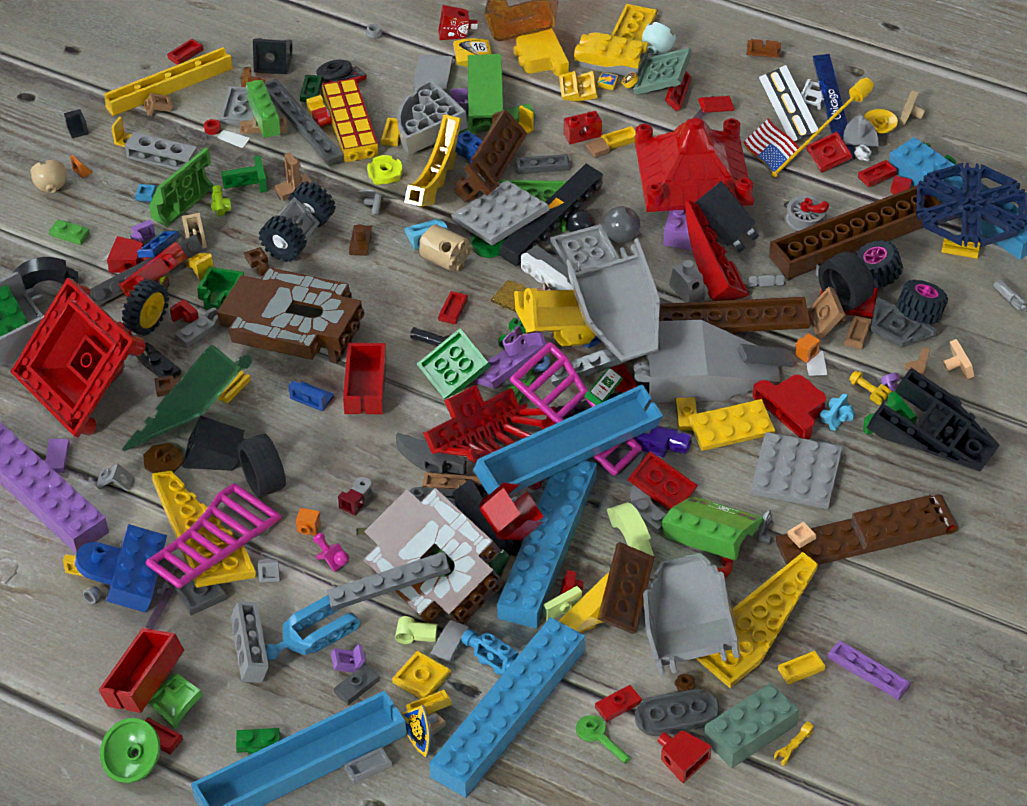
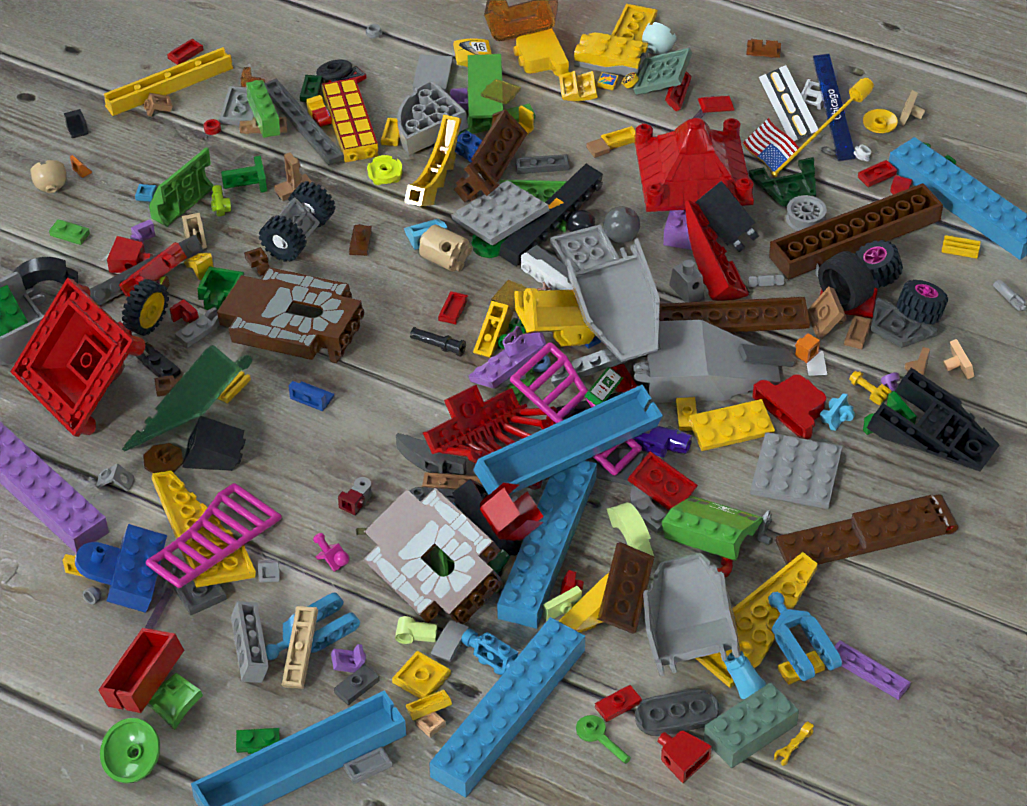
(57, 454): medium lavender tile -> none
(118, 132): yellow bracket -> none
(158, 244): blue tile -> none
(159, 151): light grey brick -> none
(168, 738): red tile -> none
(233, 138): white sticker -> none
(261, 465): black tyre -> none
(280, 49): black hose -> none
(300, 647): none -> tan plate
(308, 521): orange plate -> none
(364, 378): red piece -> none
(376, 200): light grey shield -> none
(388, 581): plate -> none
(418, 728): shield -> none
(453, 364): plate -> none
(455, 23): red torso -> none
(494, 326): none -> yellow slope
(501, 91): none -> clear yellow piece
(582, 127): red brick -> none
(681, 686): reddish brown plate -> none
(744, 675): none -> medium azure plant
(788, 187): none -> dark green wing
(801, 534): light nougat tile -> none
(813, 631): none -> dark azure piece
(820, 208): red arm -> none
(829, 152): red tile -> none
(860, 132): light grey shield -> none
(982, 204): dark blue plate -> none

